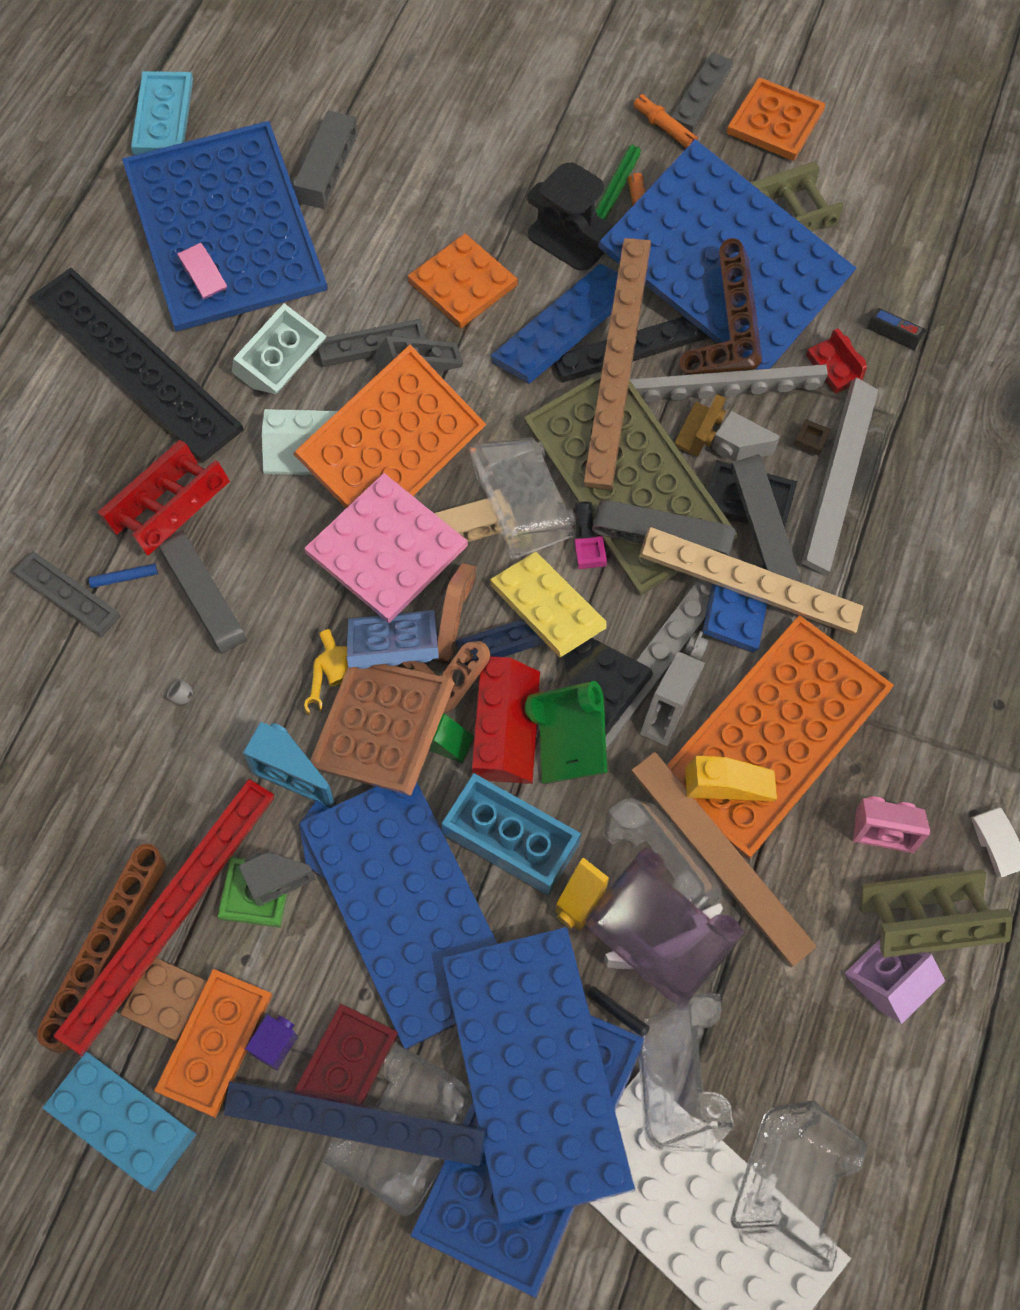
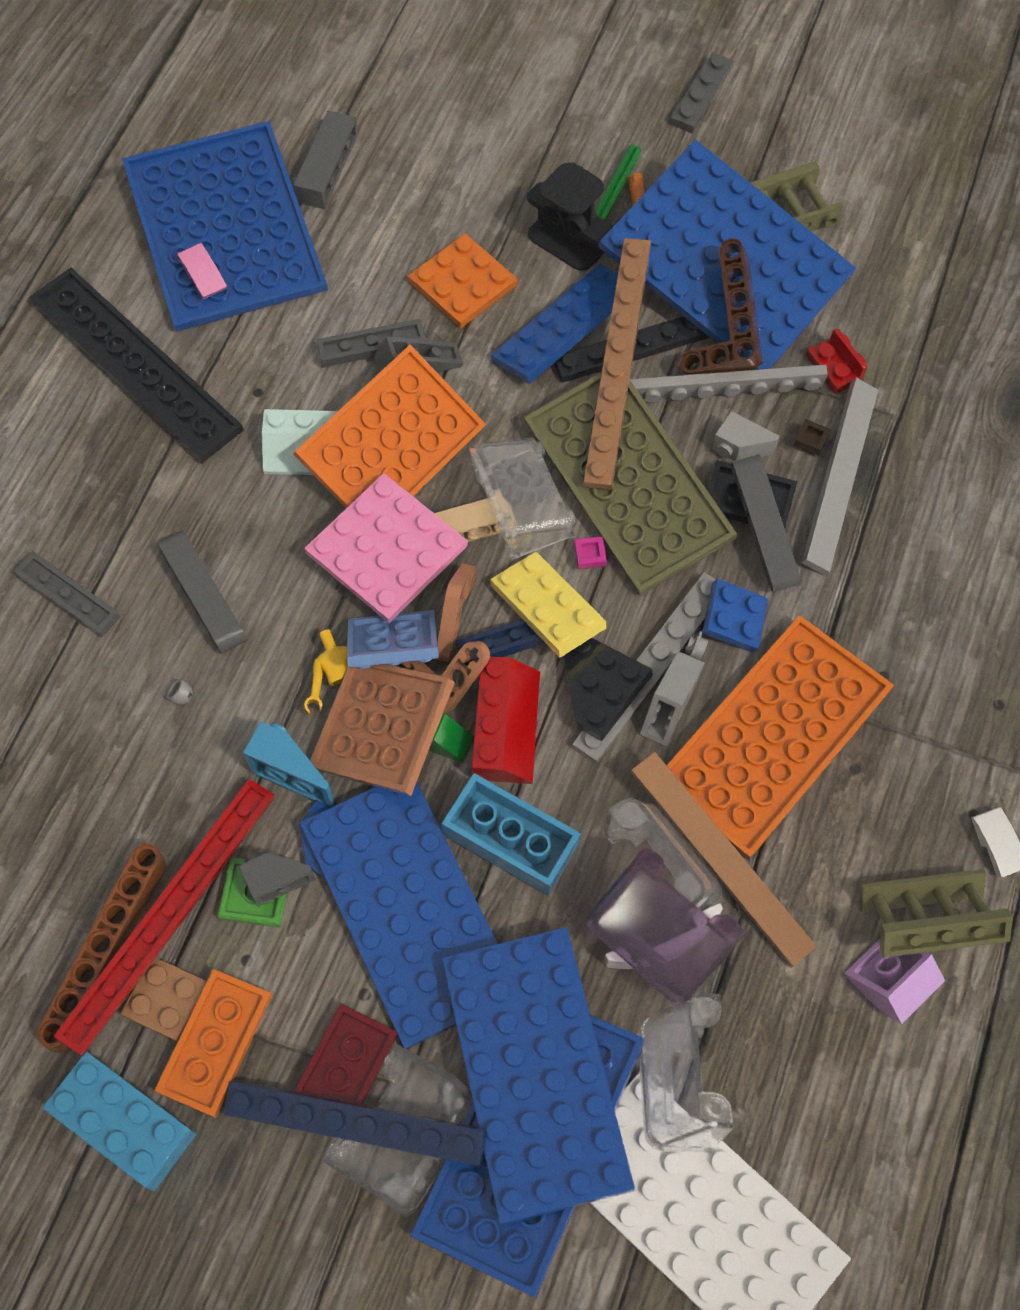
(123, 575): blue piece -> none
(151, 484): red fence -> none
(161, 110): medium azure plate -> none
(272, 1041): dark purple brick -> none
(277, 351): light aqua slope -> none
(570, 731): green door -> none
(581, 895): yellow slope -> none
(584, 519): black pin -> none
(618, 1011): black piece -> none
(632, 522): dark grey beam -> none
(657, 116): orange pin -> none
(698, 426): pearl gold bracket -> none
(729, 779): yellow slope -> none
(751, 581): tan plate -> none
(776, 118): orange plate -> none
(794, 1181): clear windscreen -> none
(890, 825): bright pink slope -> none
(896, 328): black slope -> none

